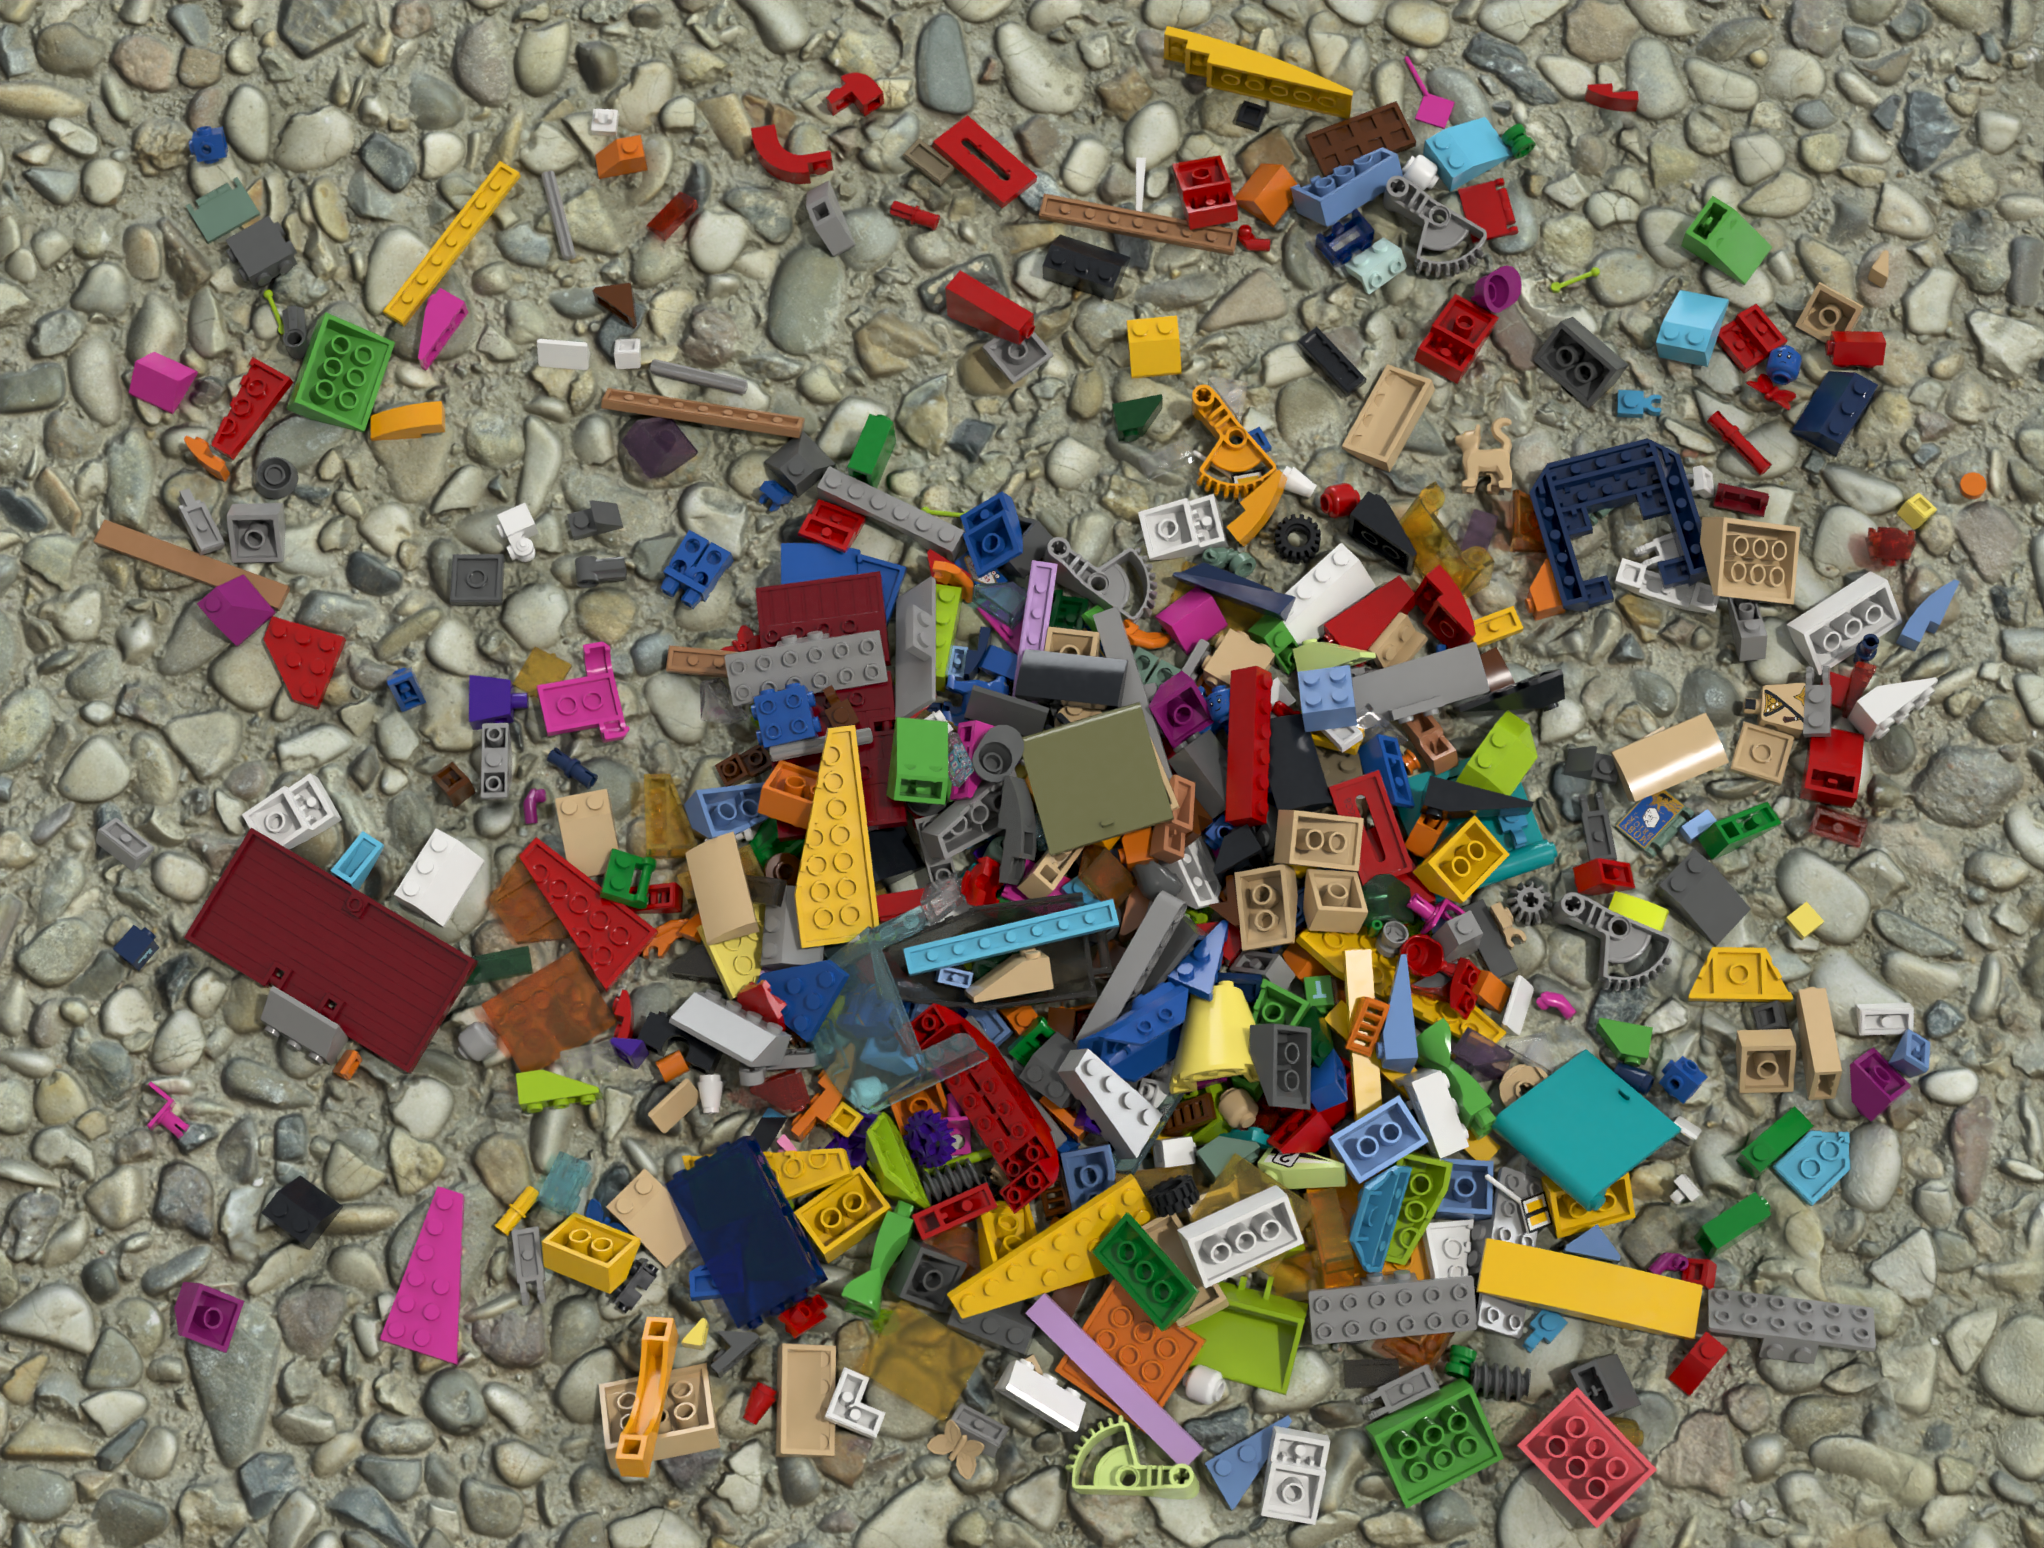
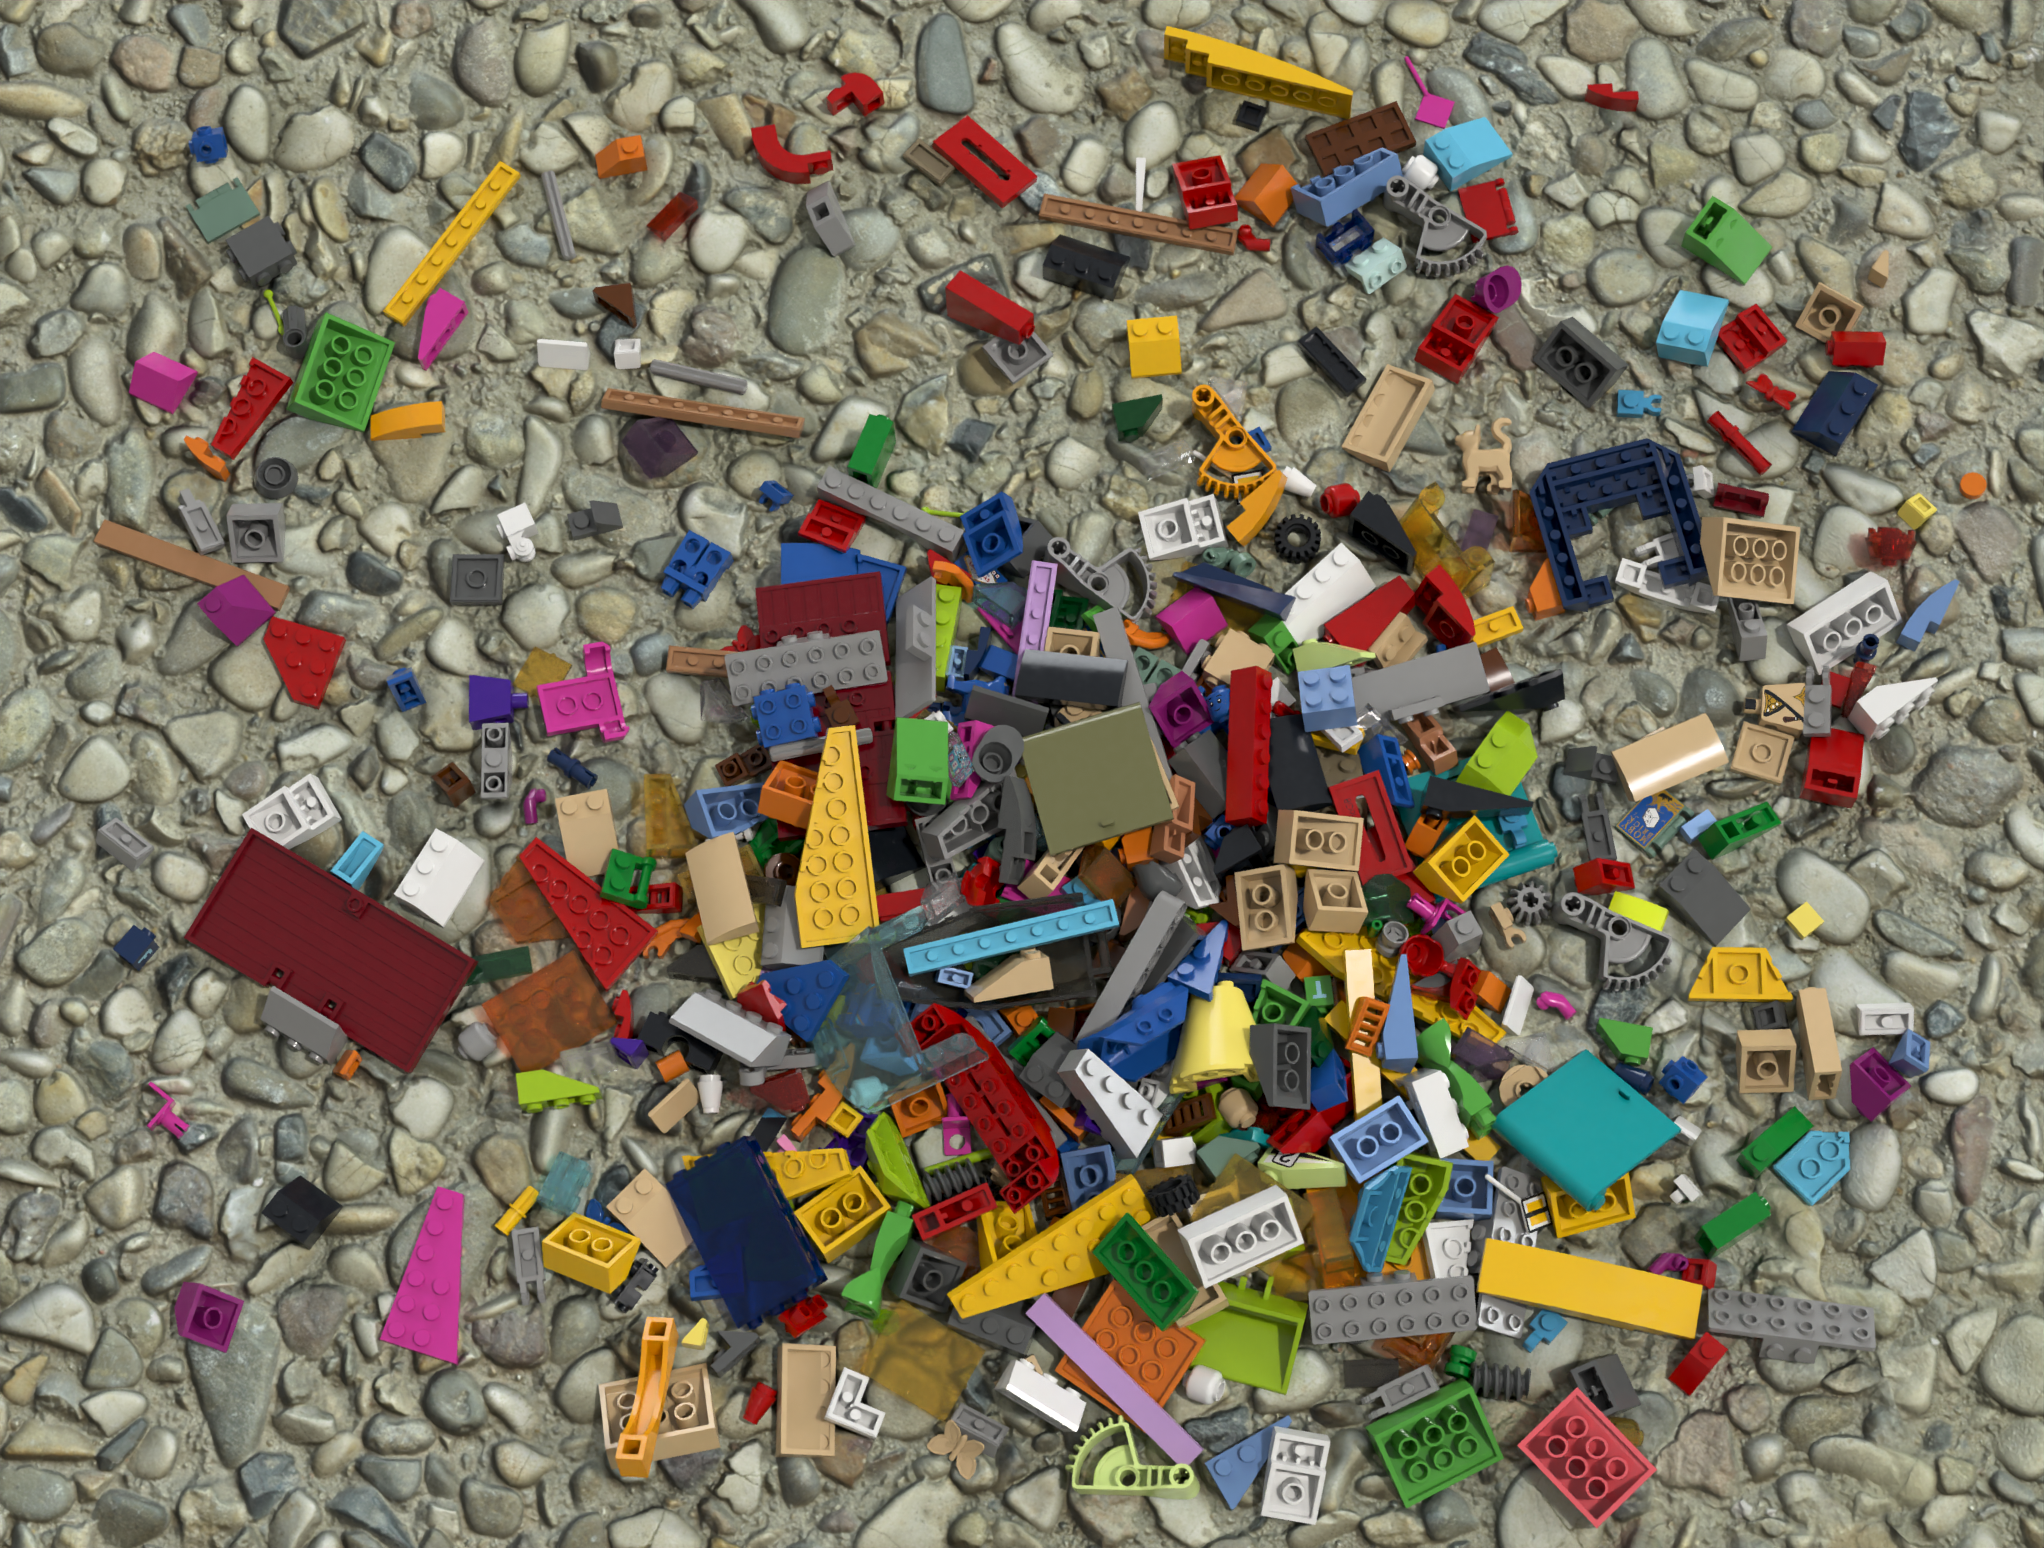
(593, 570): dark grey piece -> none
(605, 122): white tile -> none
(799, 464): dark grey slope -> none
(914, 215): red axle -> none
(929, 1138): dark purple gear -> none
(1492, 945): dark grey tile -> none
(1518, 141): green wheel -> none
(1556, 287): lime hinge -> none
(1594, 1246): medium blue slope -> none
(1783, 365): blue head -> none
(1838, 825): clear red slope -> none

